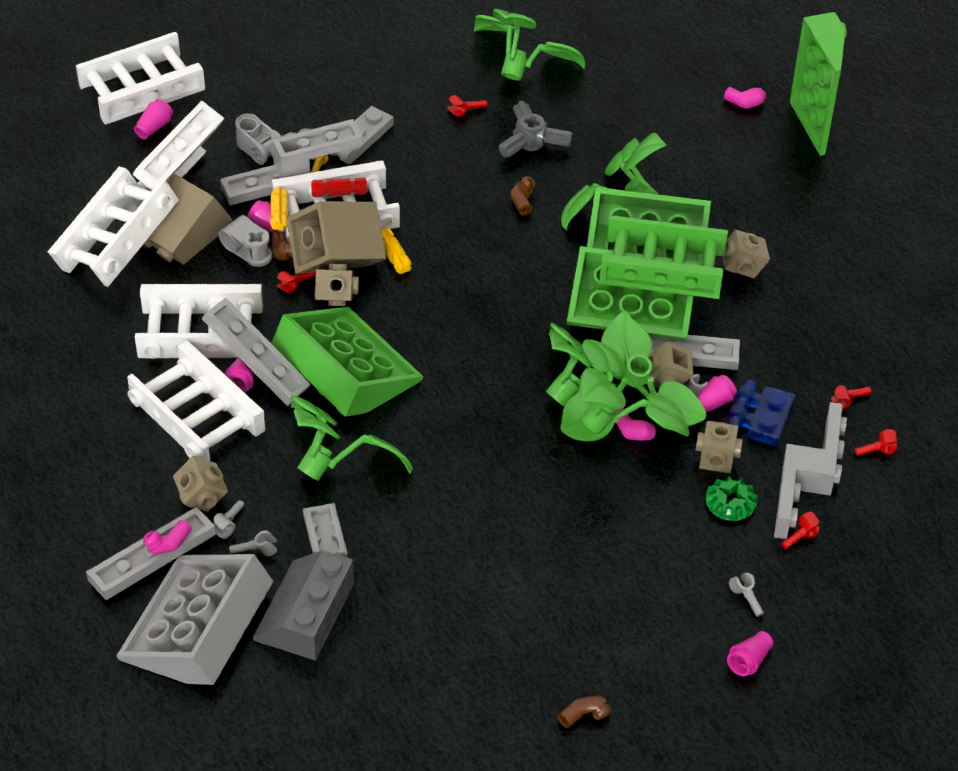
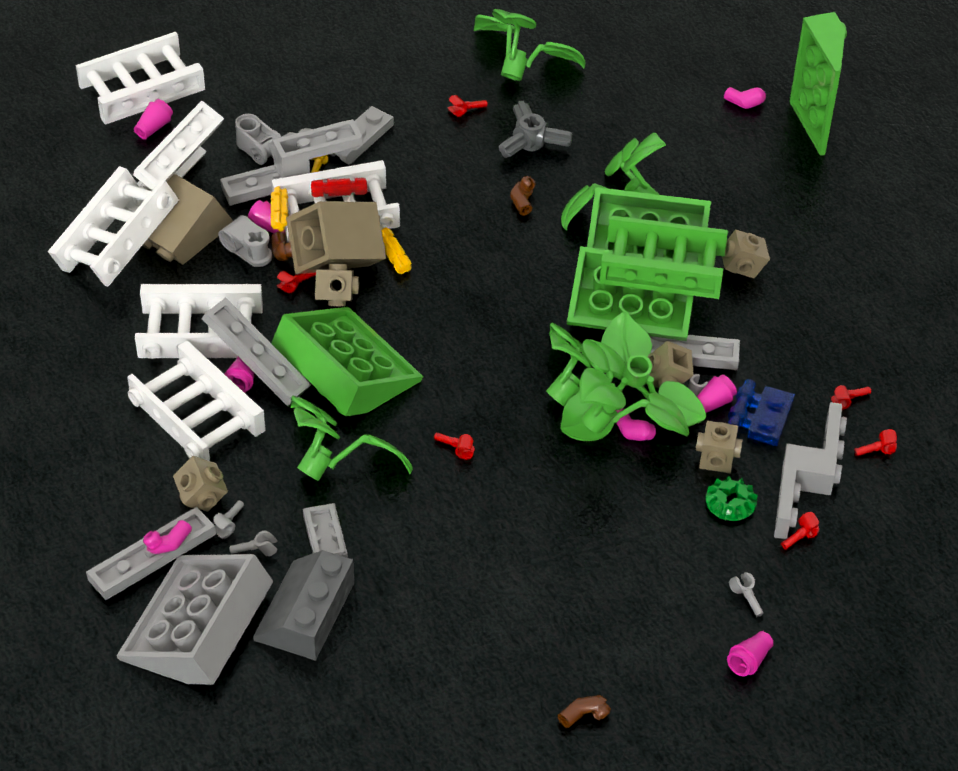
(463, 444): none -> red hand

